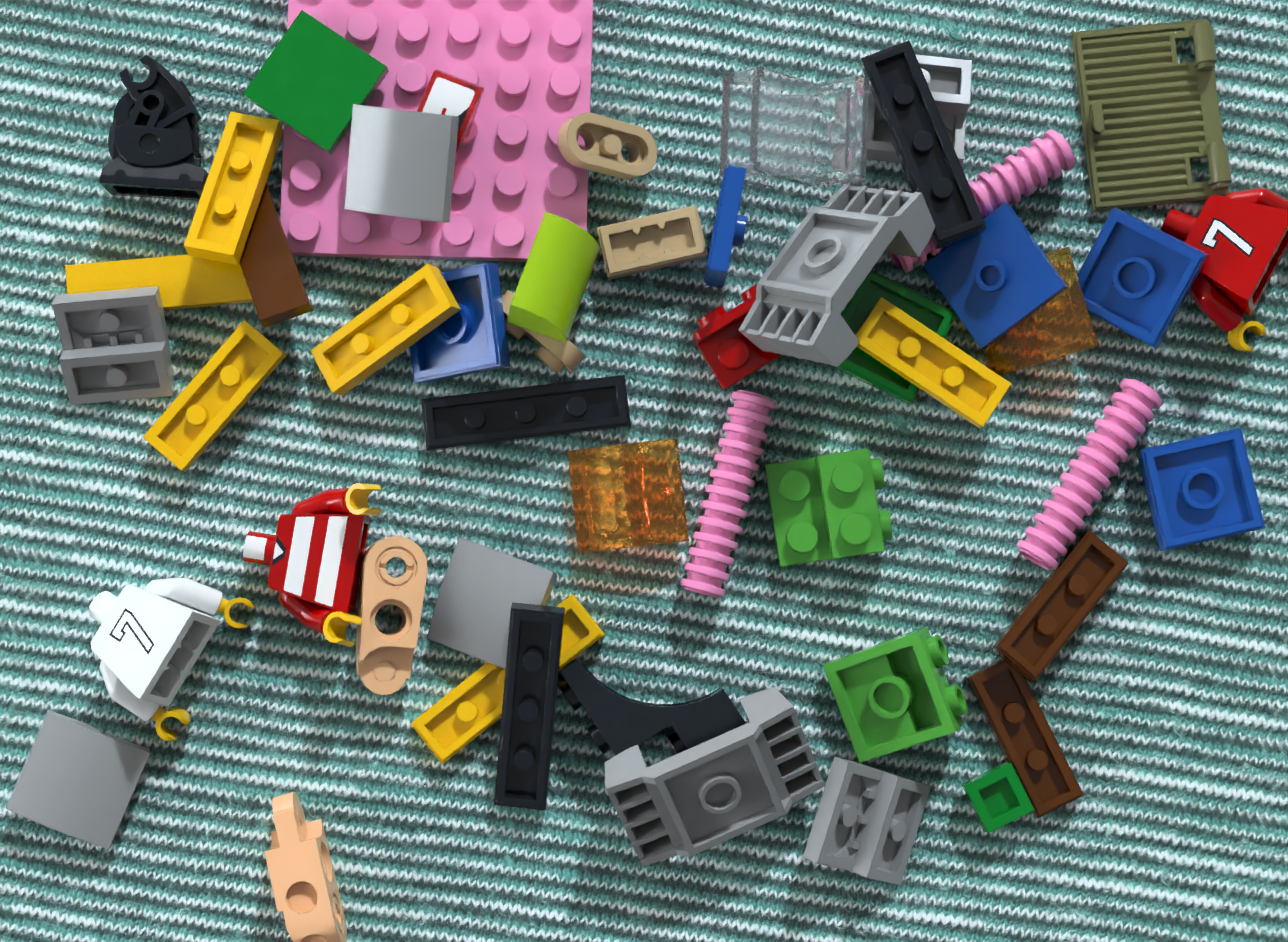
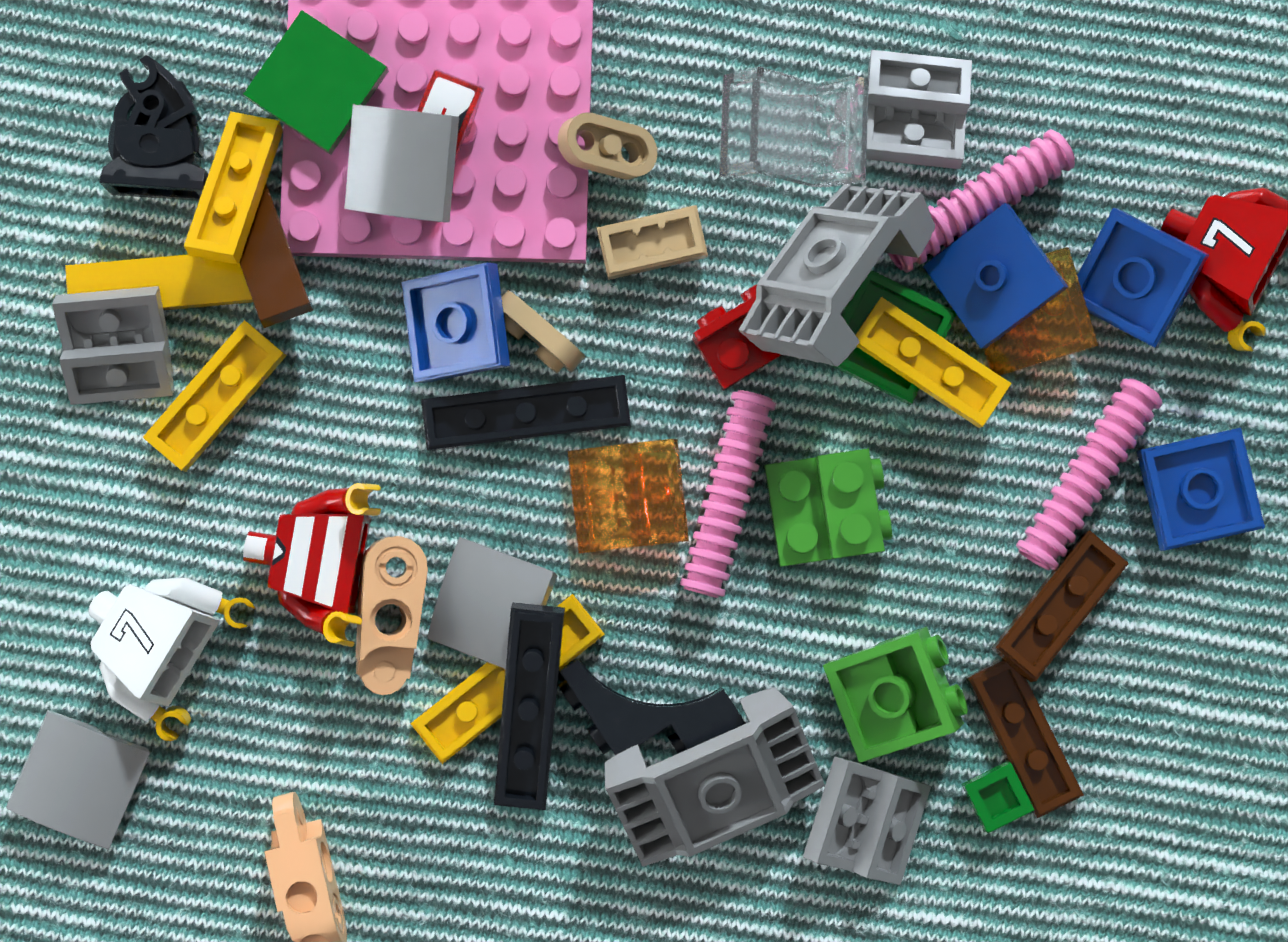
(385, 329): yellow plate -> none
(554, 278): lime brick -> none
(728, 227): blue plate -> none
(922, 142): black tile -> none
(1149, 114): olive window -> none

